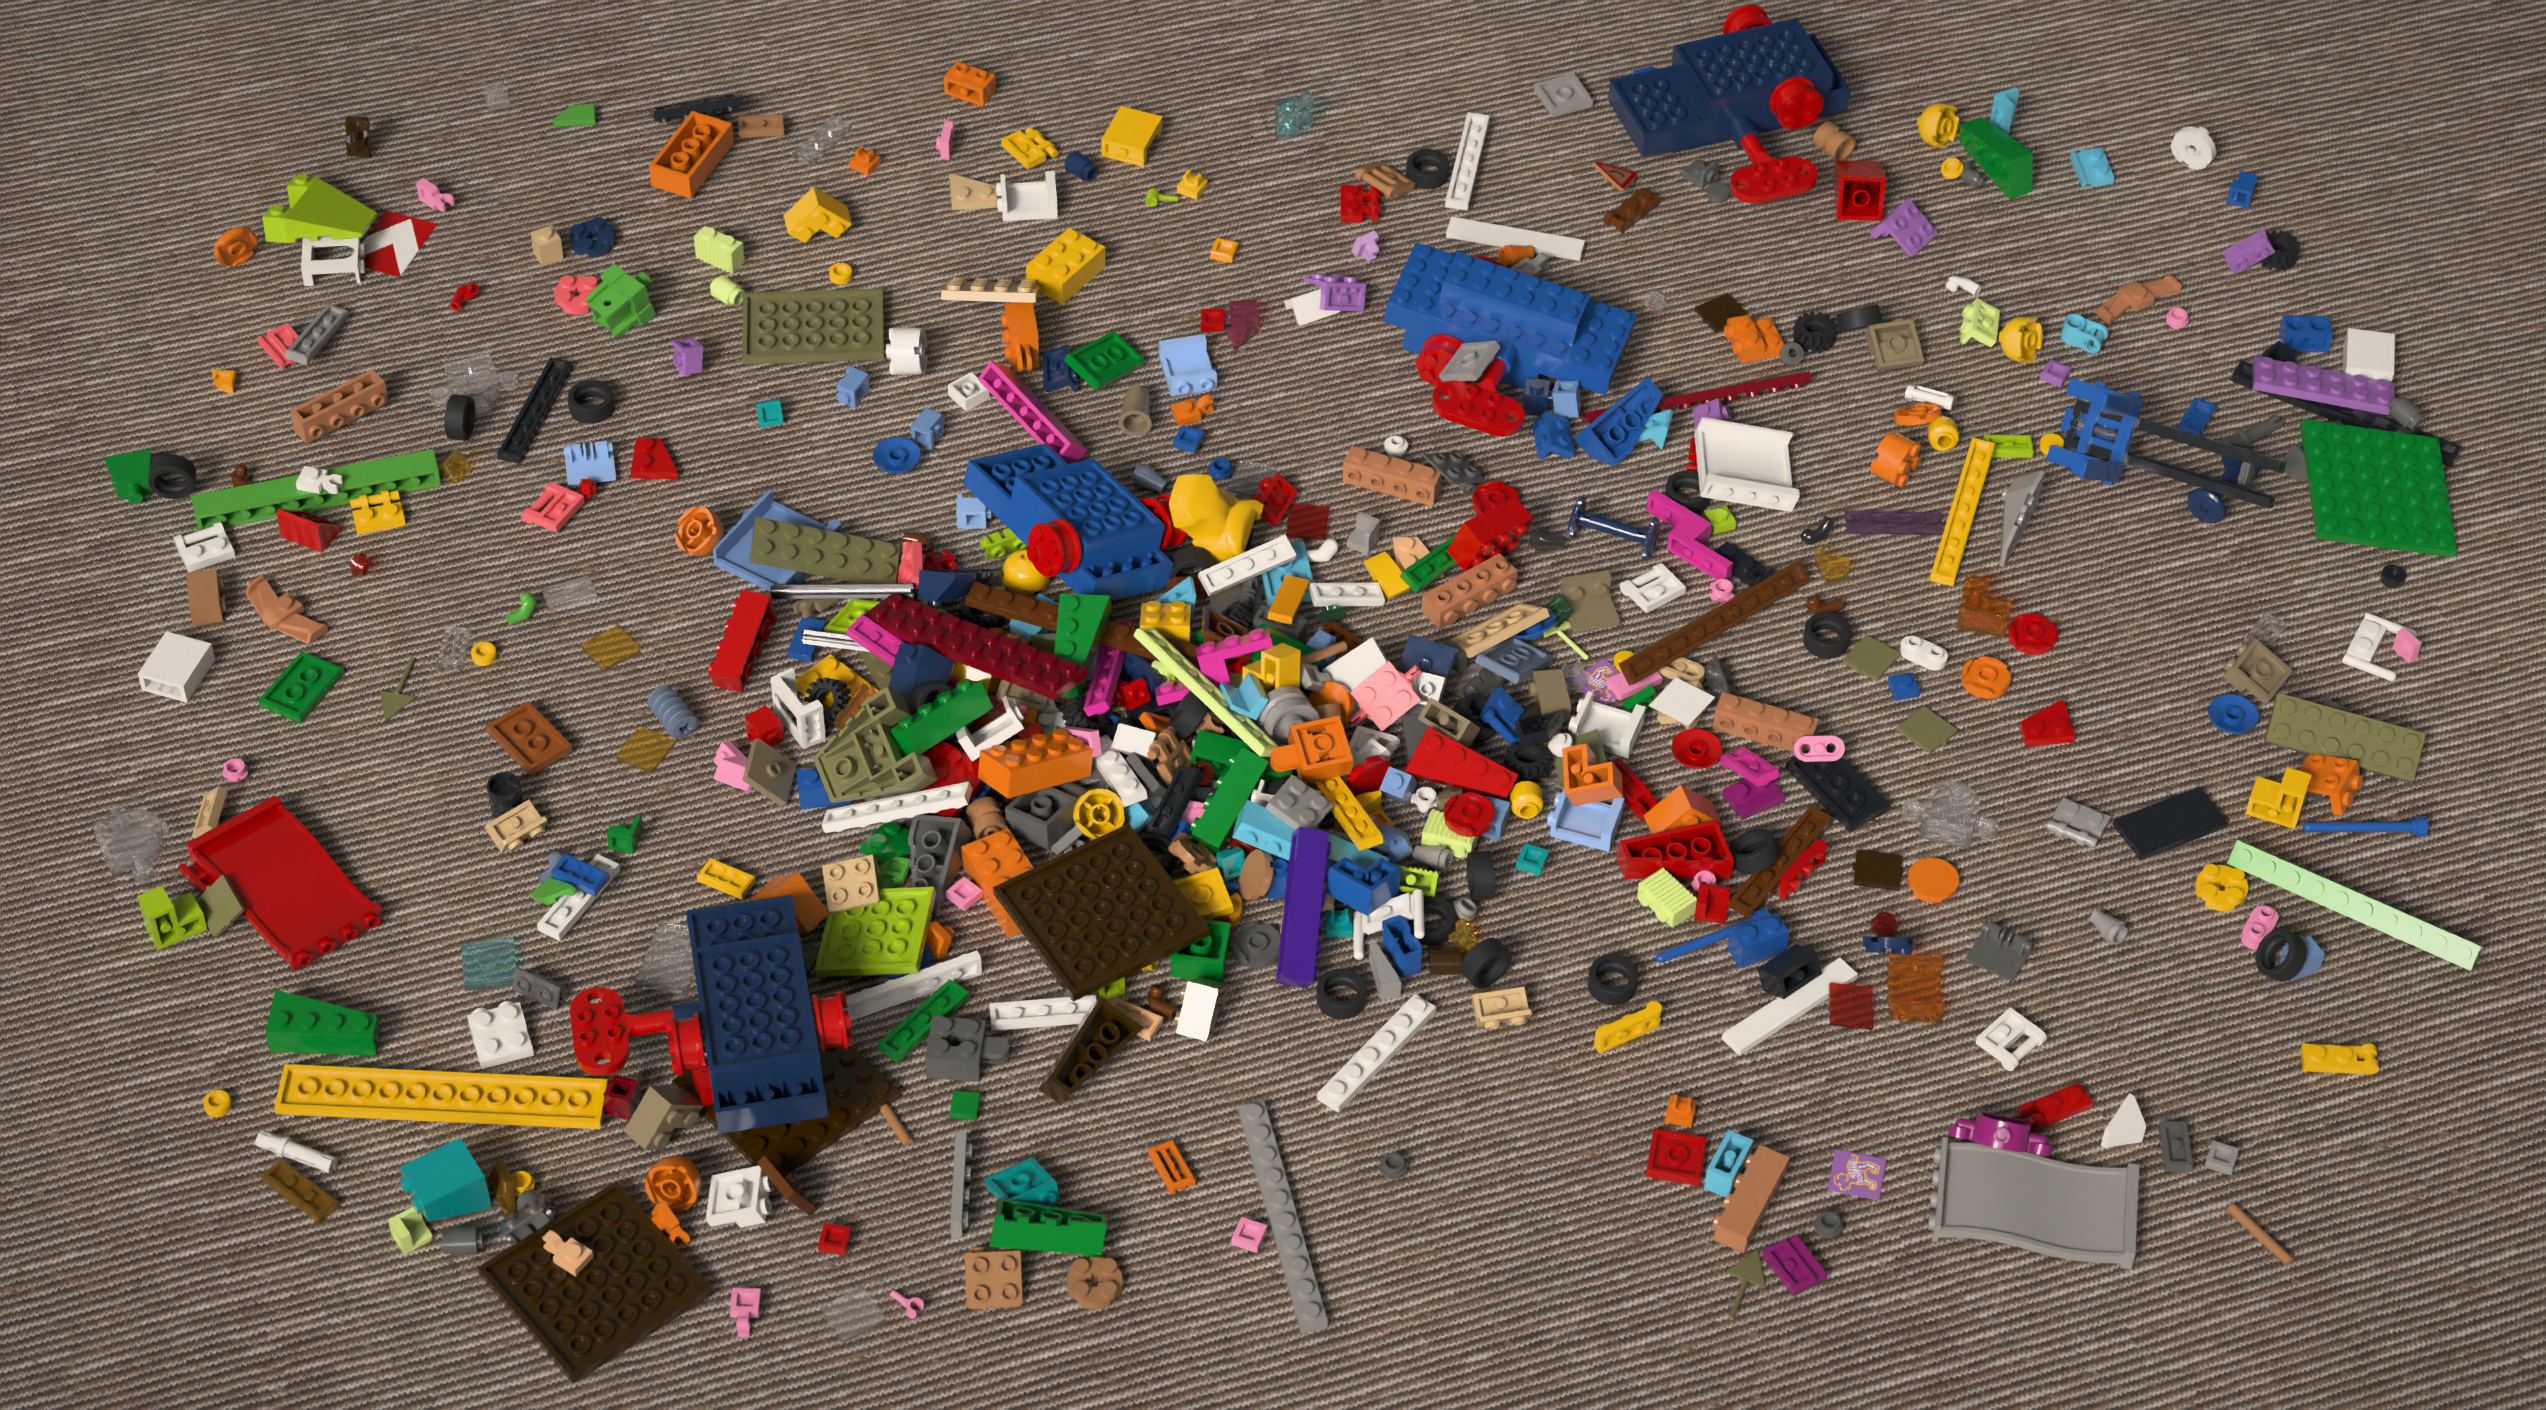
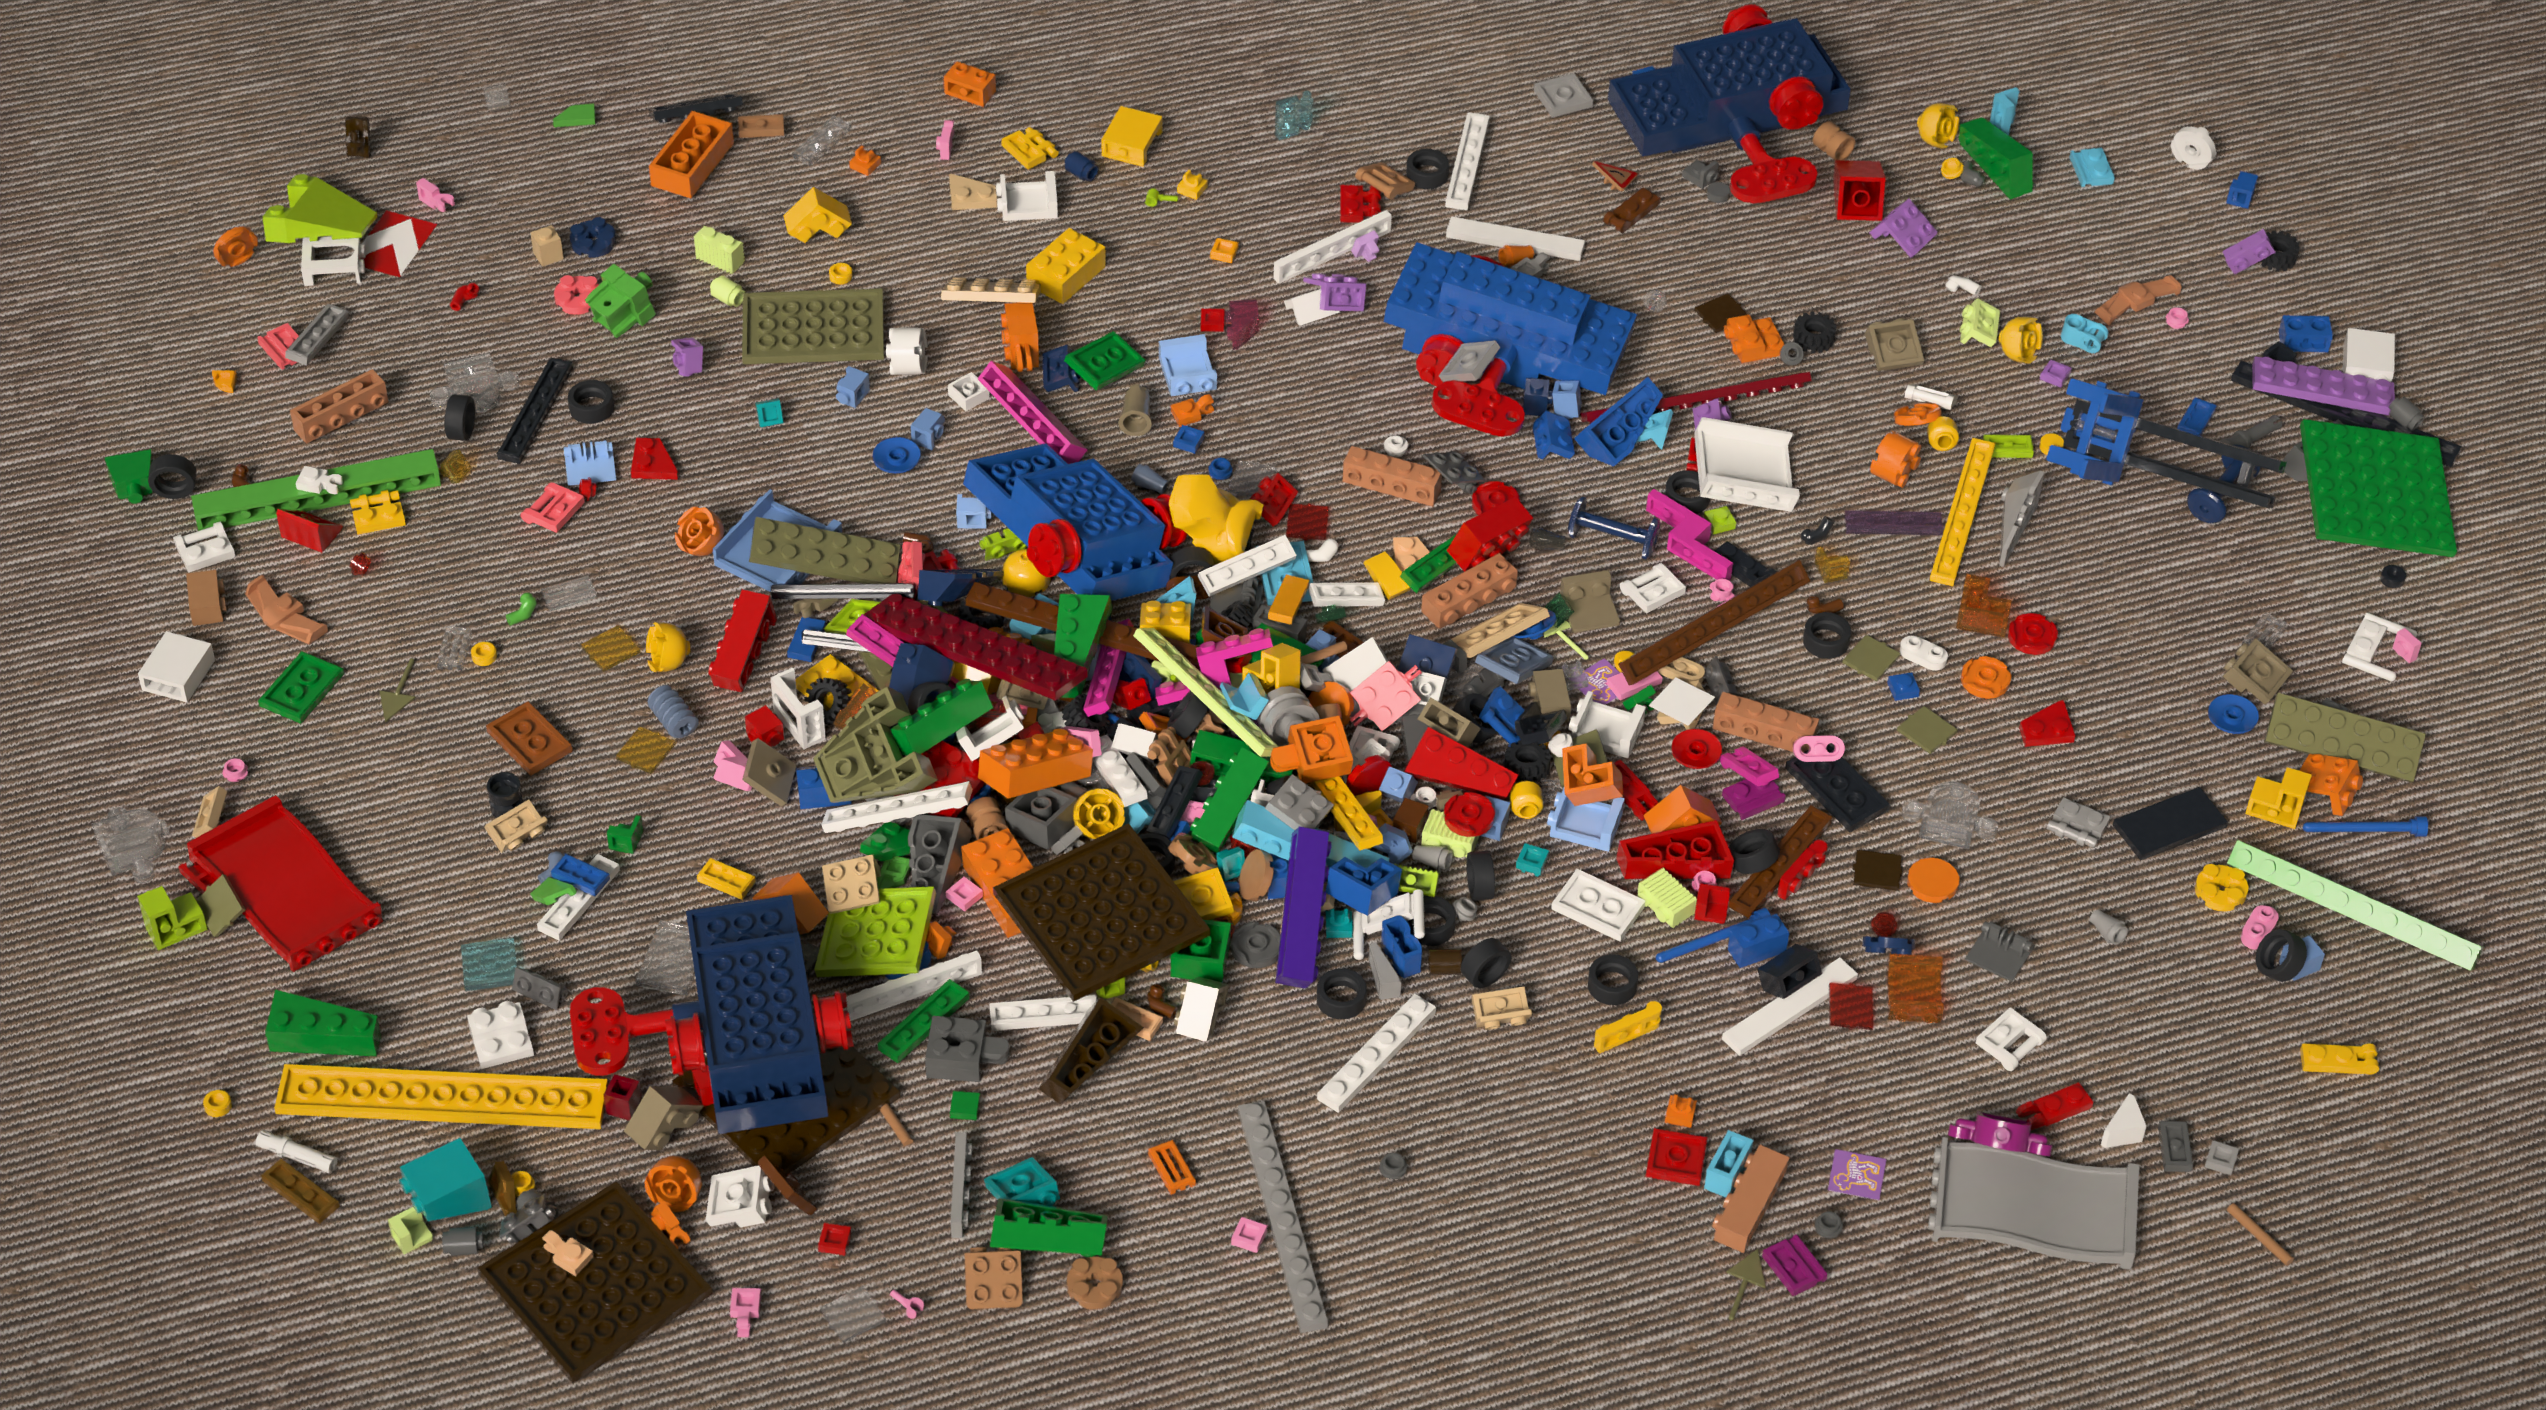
(667, 647): none -> yellow cylinder
(1330, 247): none -> white plate
(1365, 534): light grey panel -> none
(1411, 819): none -> reddish brown brick
(1465, 936): clear yellow tile -> none
(1598, 905): none -> white plate
(1859, 318): black tyre -> none

